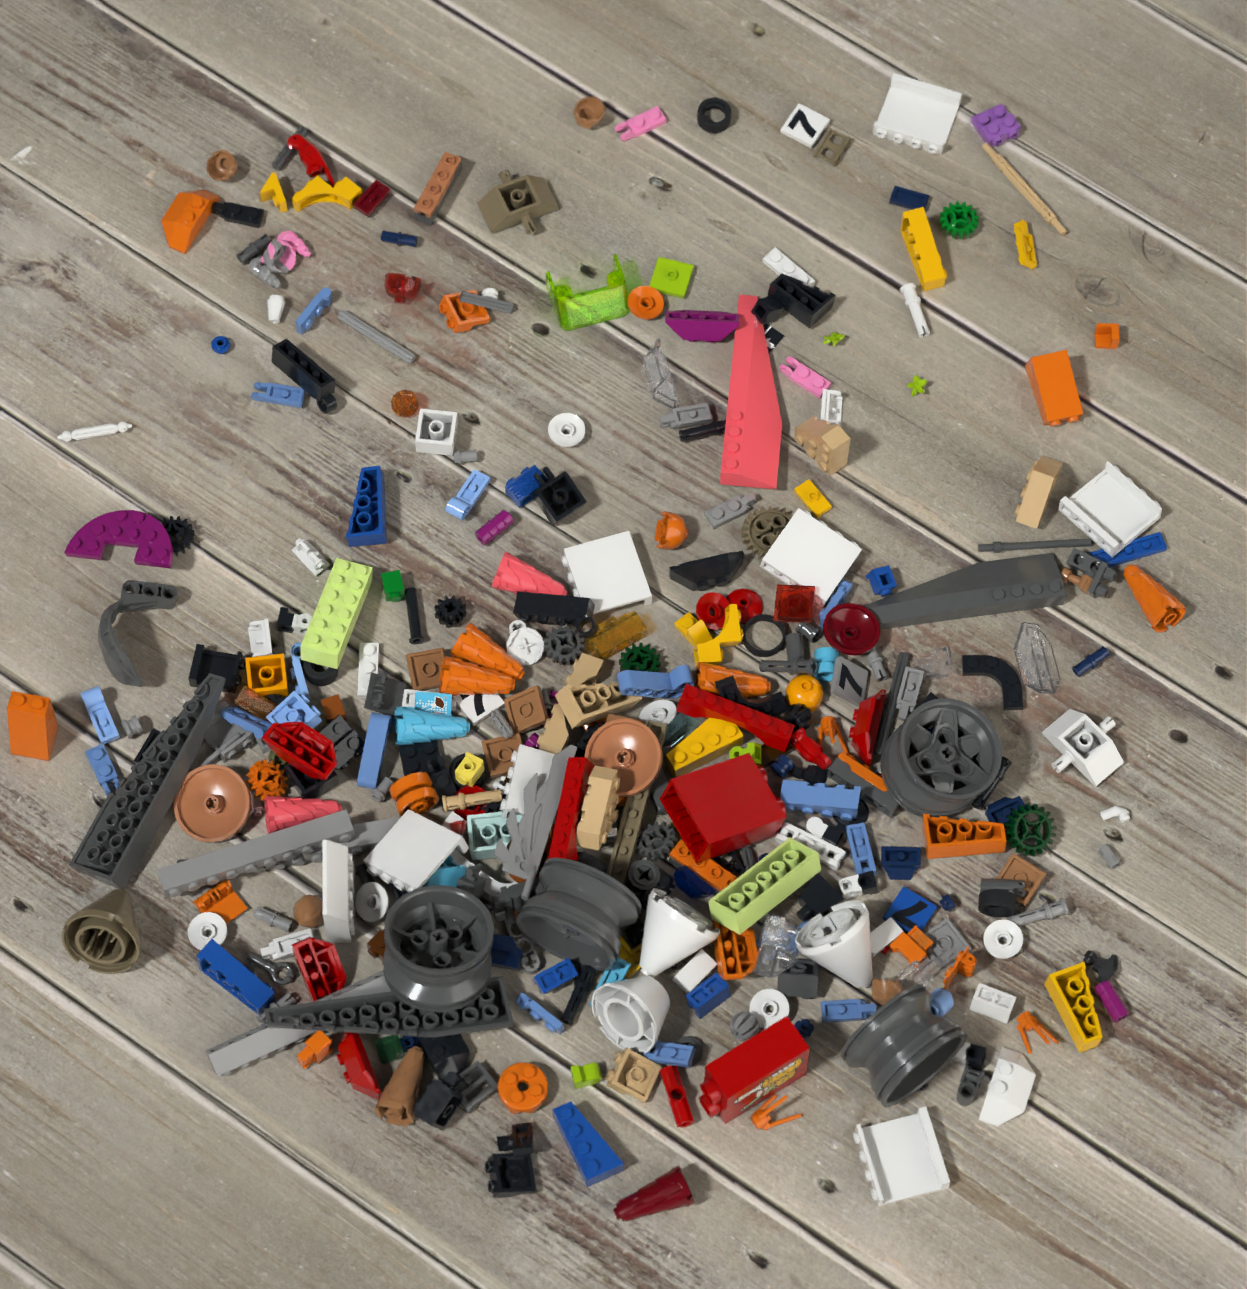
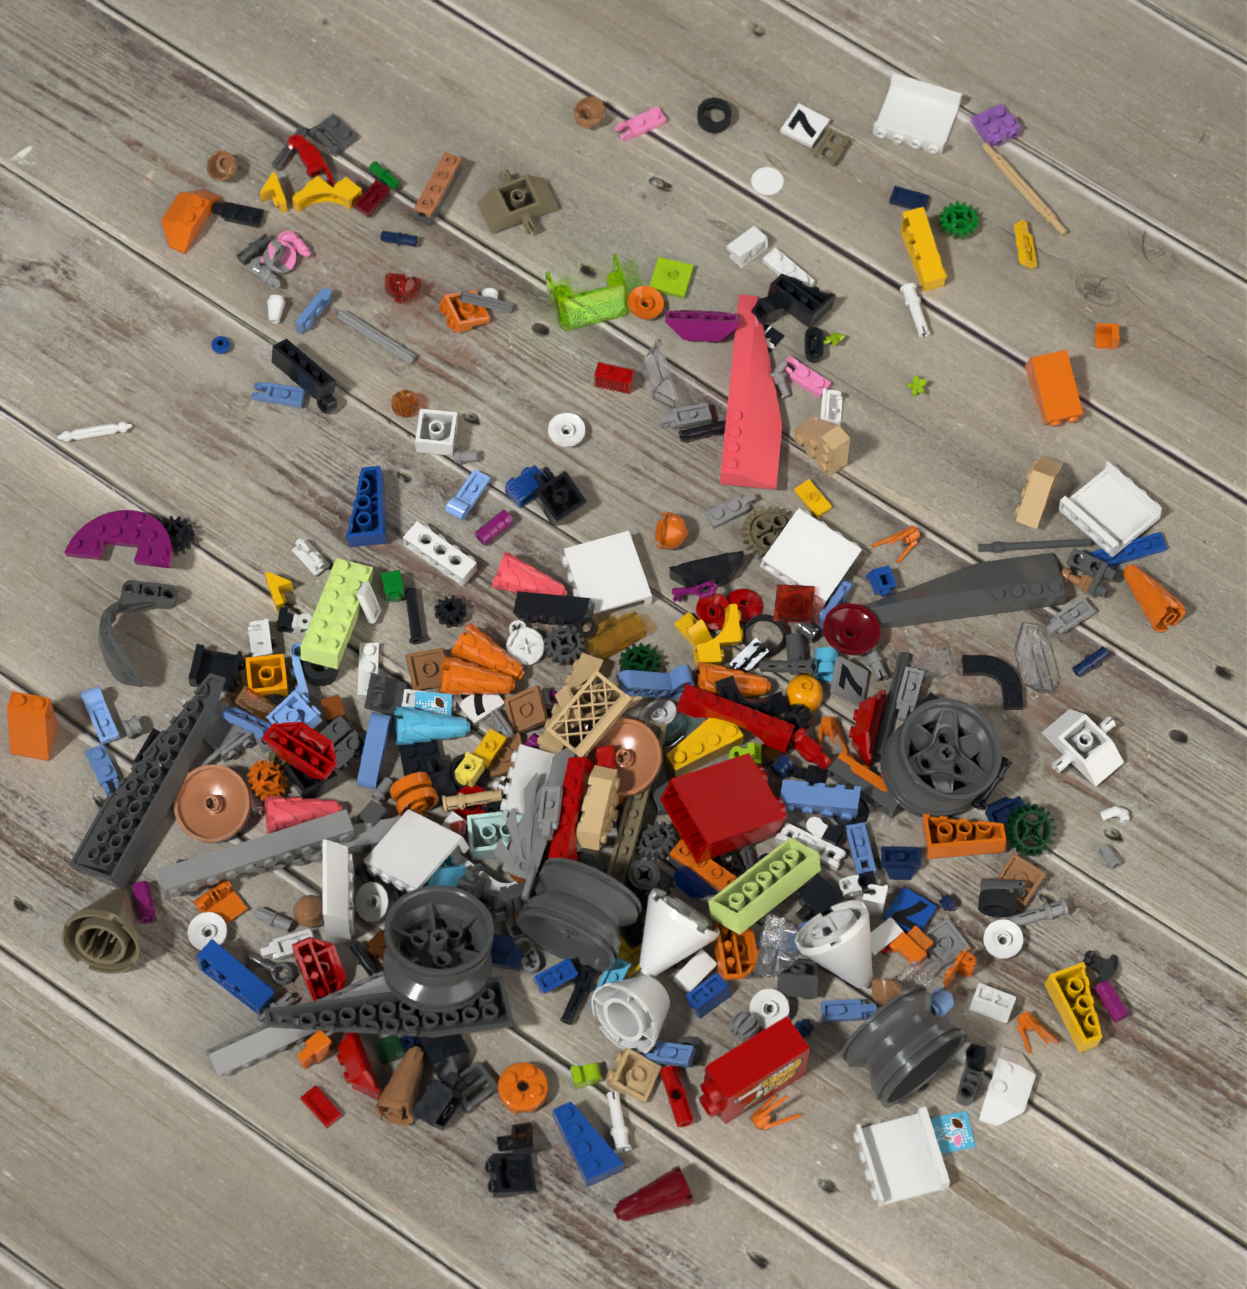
(144, 902): none -> magenta axle
(277, 588): none -> yellow slope
(321, 1106): none -> red tile
(337, 131): none -> dark grey plate
(364, 959): none -> black axle
(368, 602): none -> white tile
(372, 814): none -> dark grey panel
(384, 175): none -> green axle
(443, 562): none -> white brick
(490, 747): none -> yellow plate
(539, 1012): medium blue hinge -> none
(549, 810): none -> light grey hinge
(605, 722): none -> tan fence
(605, 756): none -> red tile
(613, 378): none -> red brick
(619, 1130): none -> white pin
(679, 592): none -> magenta piece
(747, 246): none -> white hinge
(749, 656): none -> hinge
(767, 181): none -> white sticker
(779, 378): none -> light grey piece
(813, 346): none -> black plate
(876, 902): none -> white hinge
(907, 536): none -> orange plant
(953, 1132): none -> medium azure sticker
(1069, 617): none -> light grey hinge

